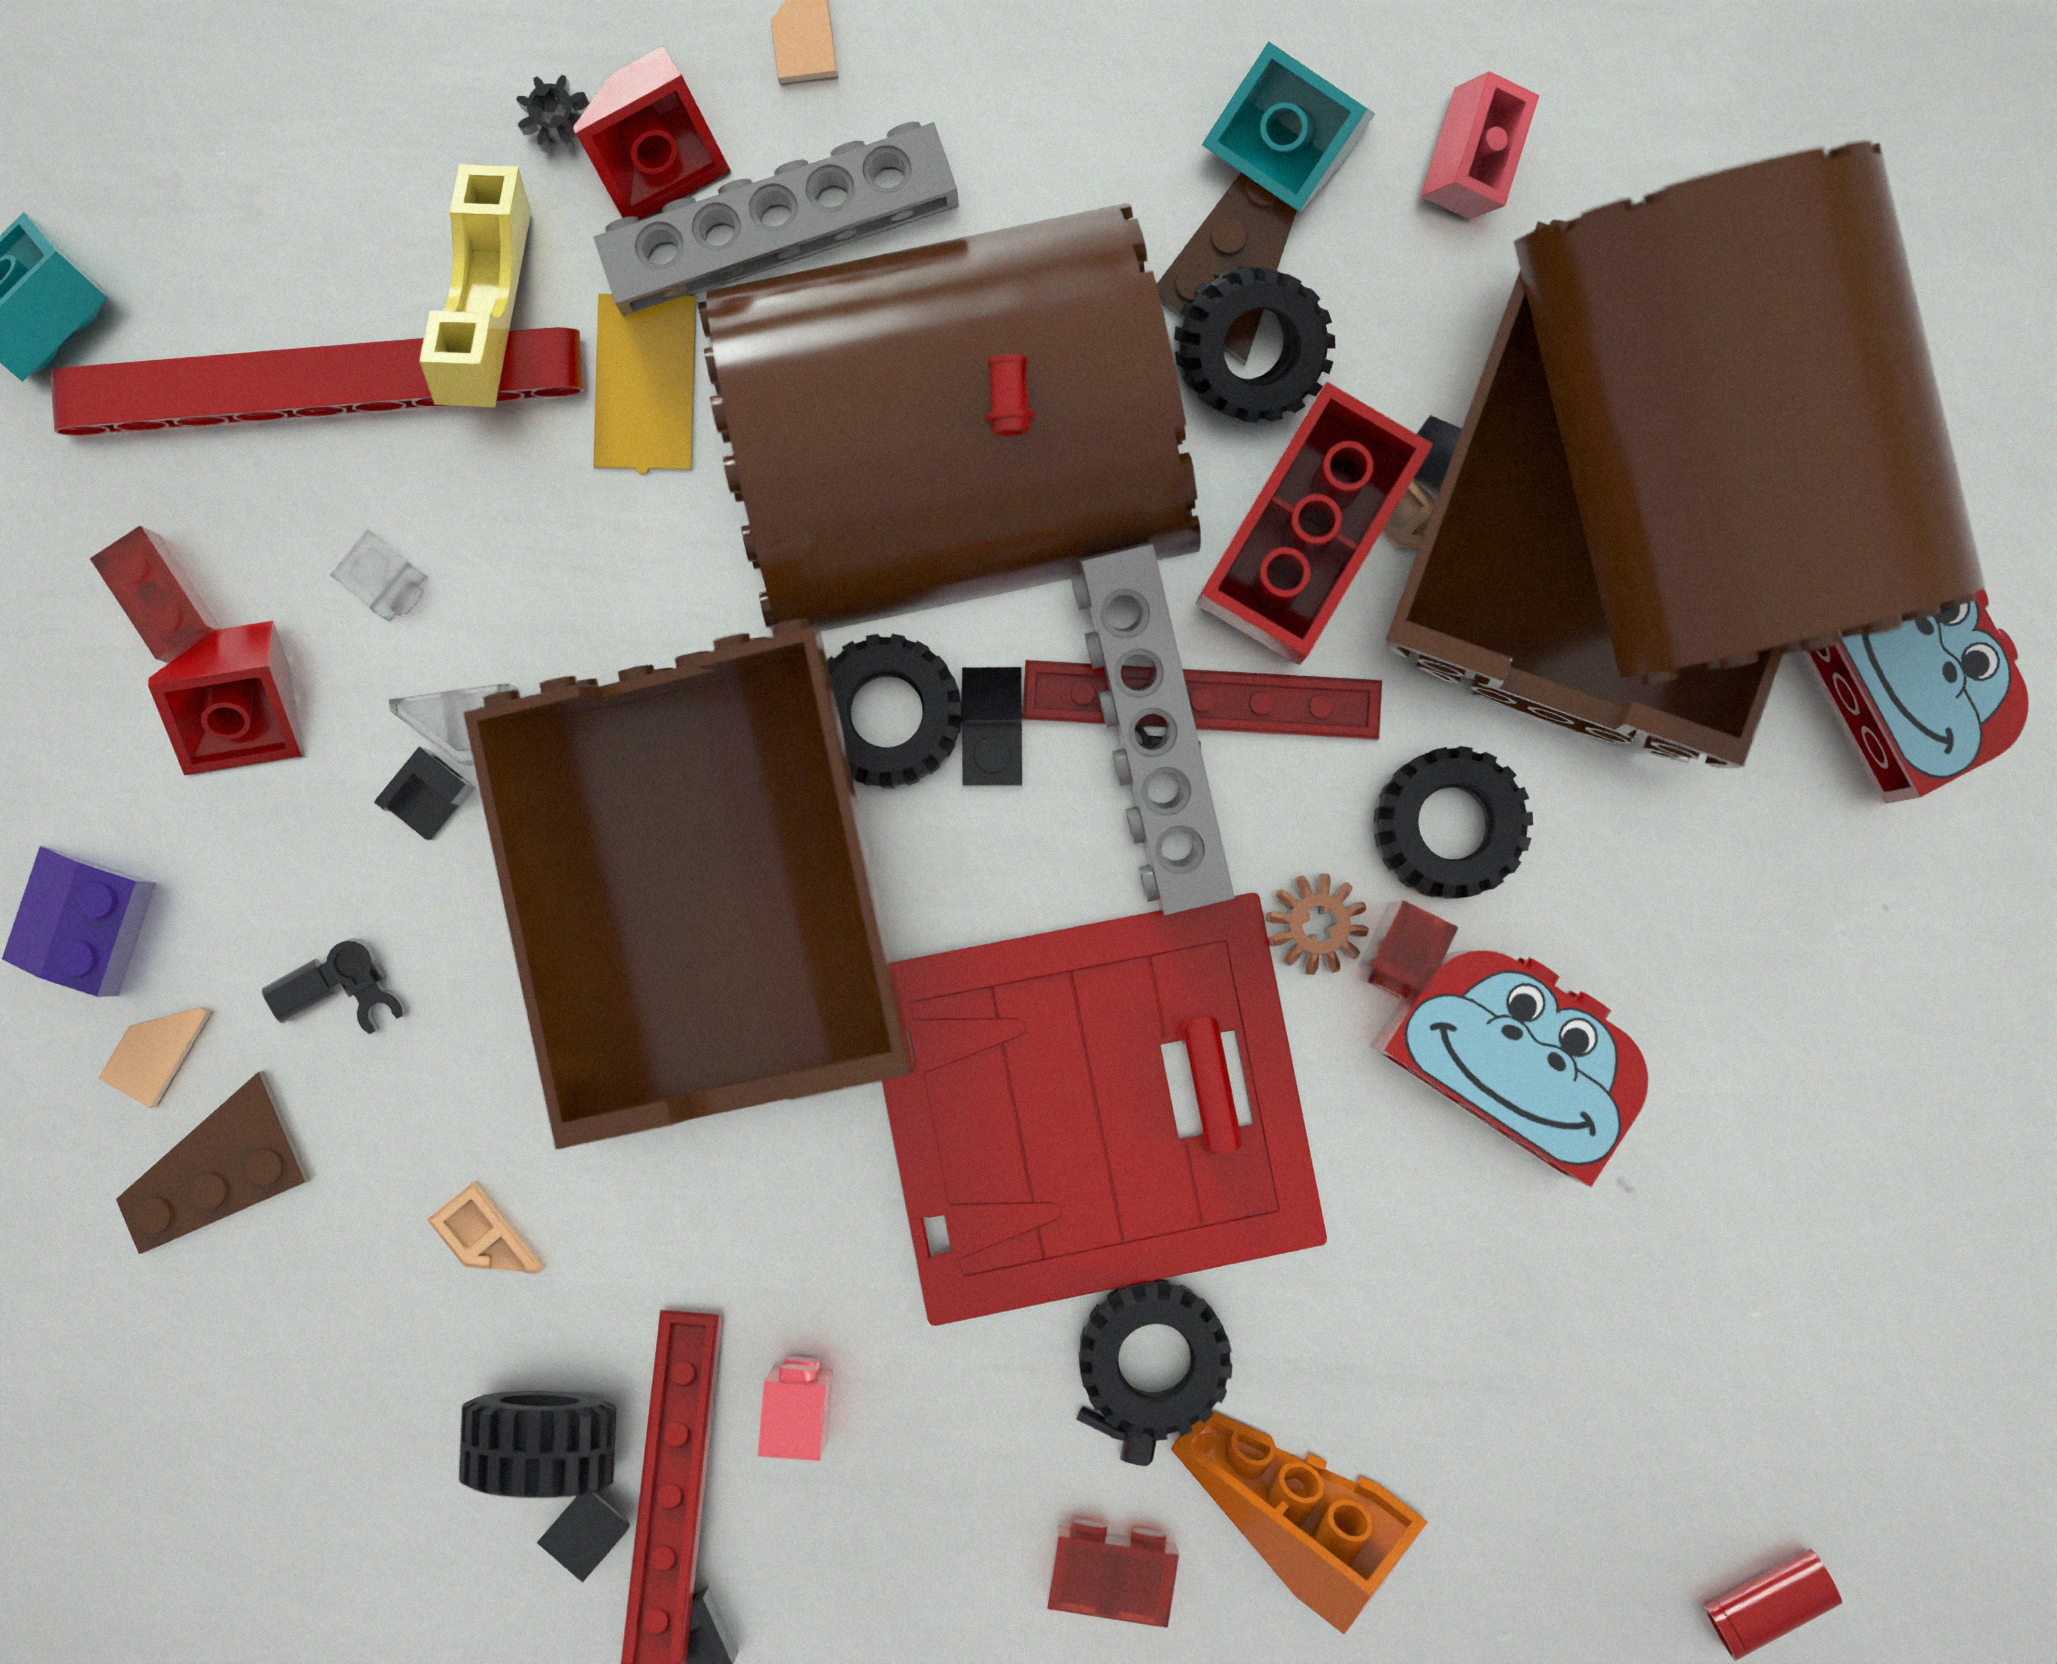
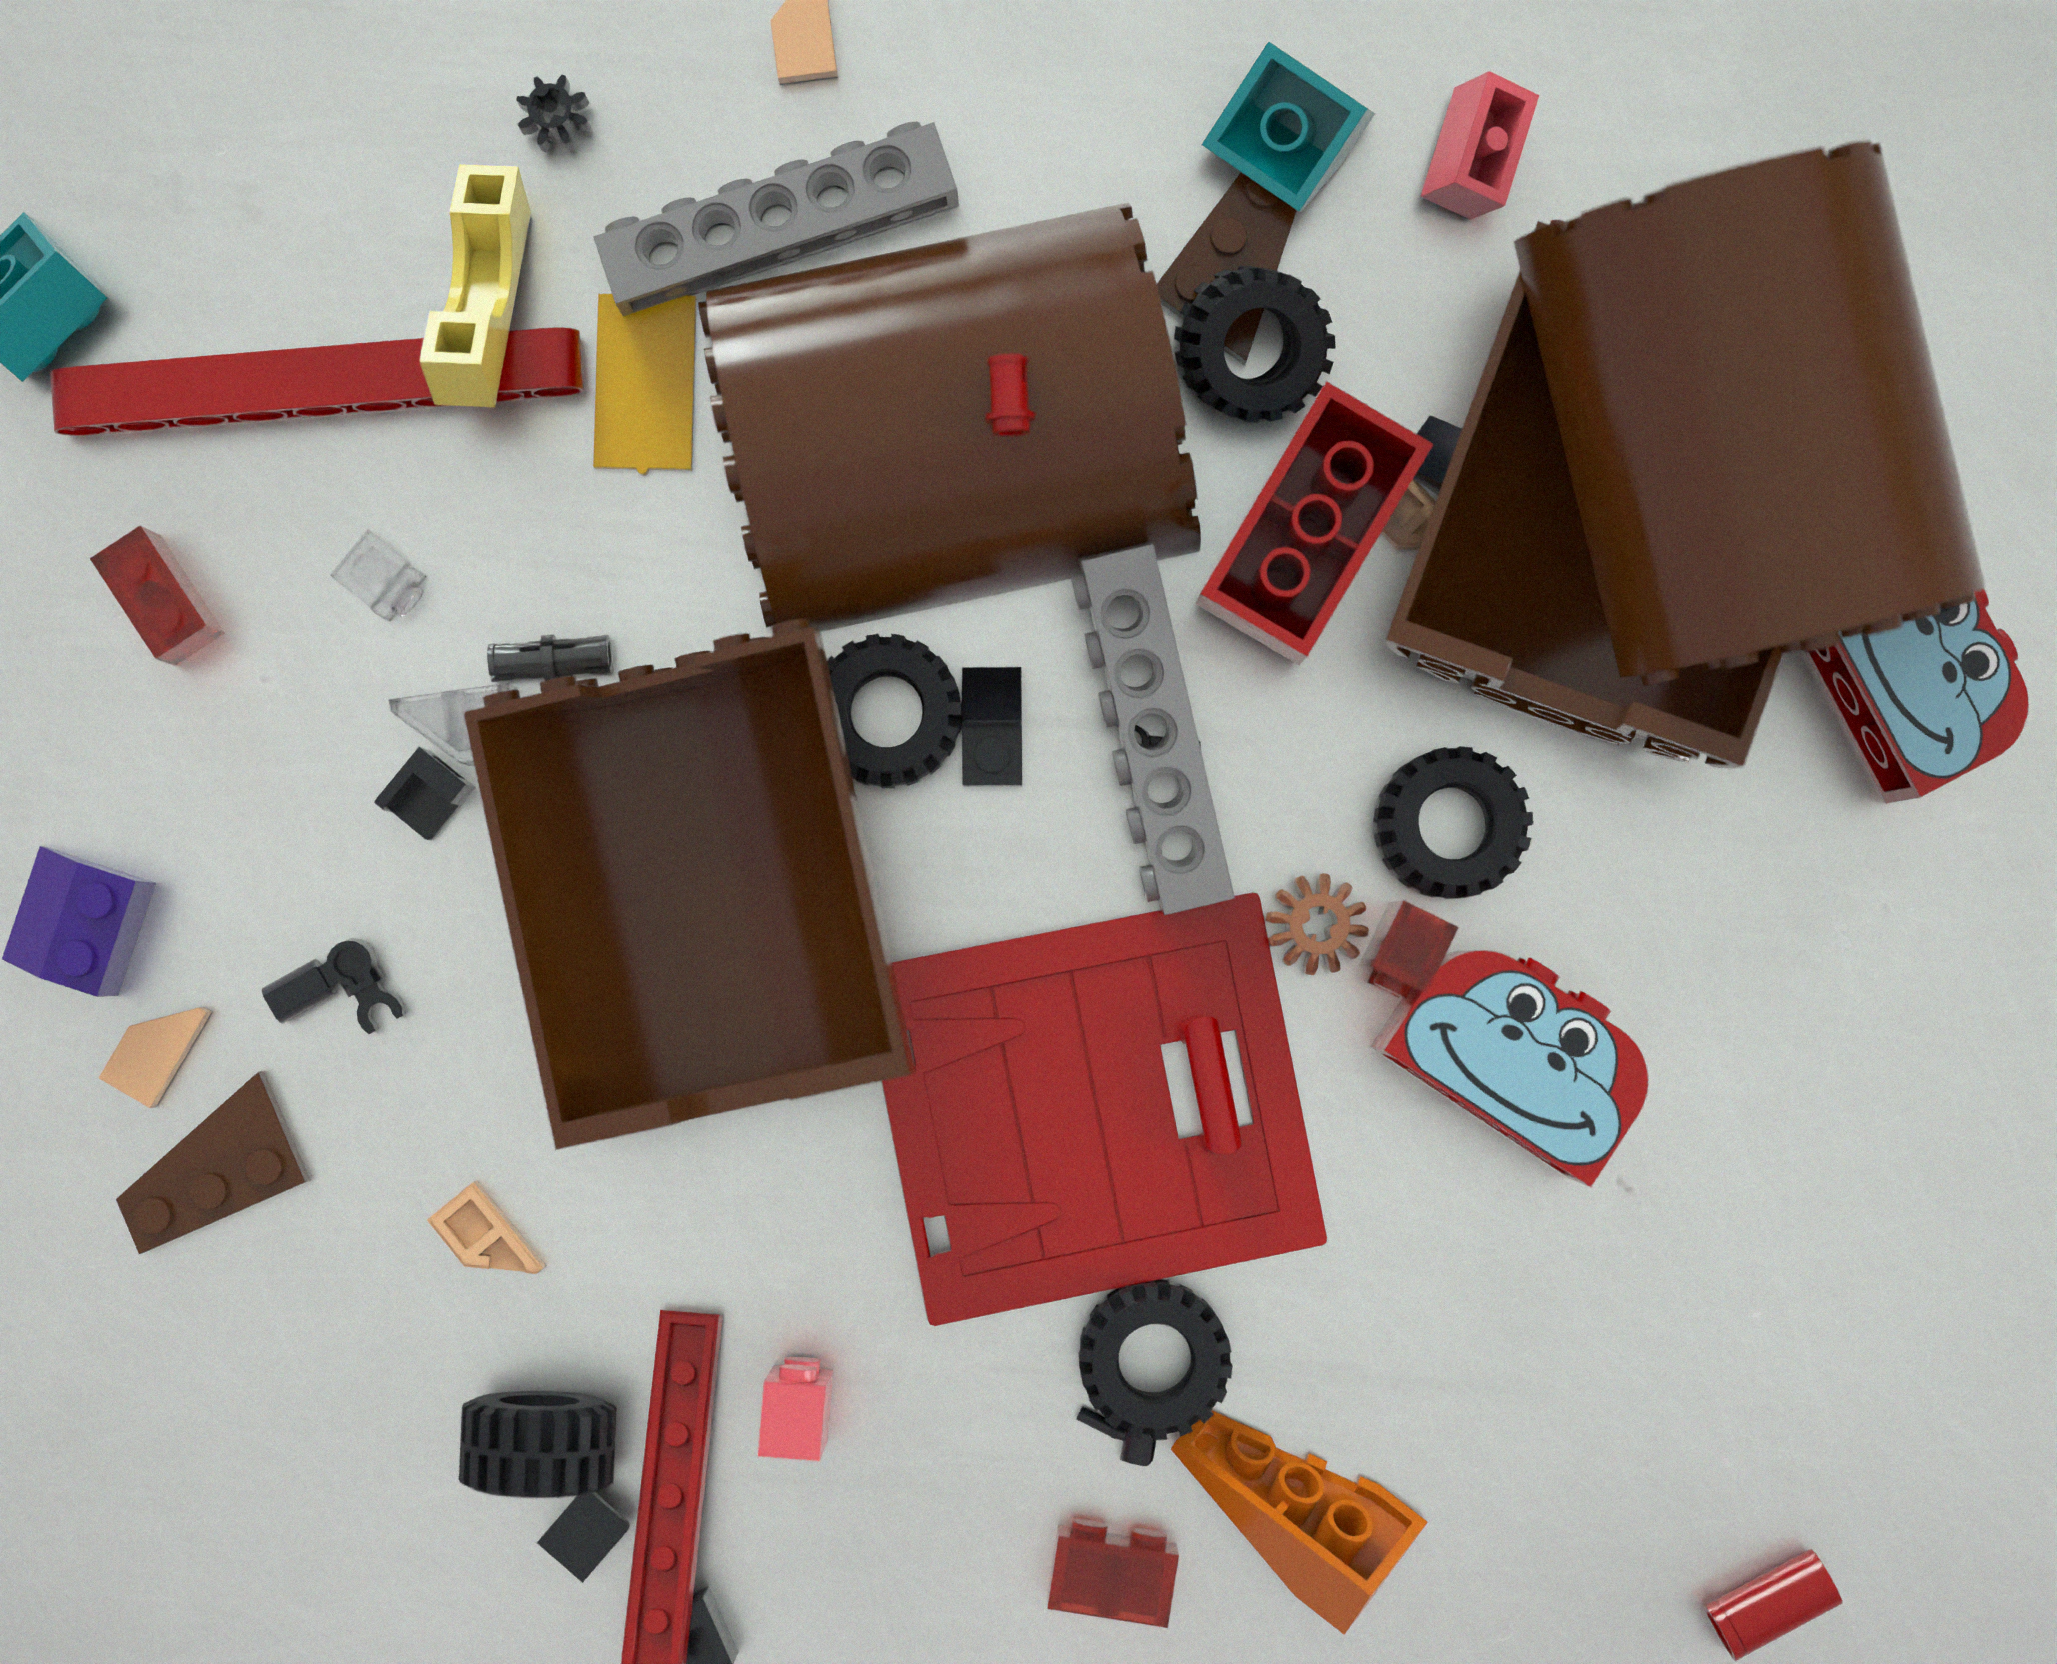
(229, 700): red slope -> none
(549, 658): none -> dark grey pin
(649, 137): red slope -> none
(1217, 700): red tile -> none

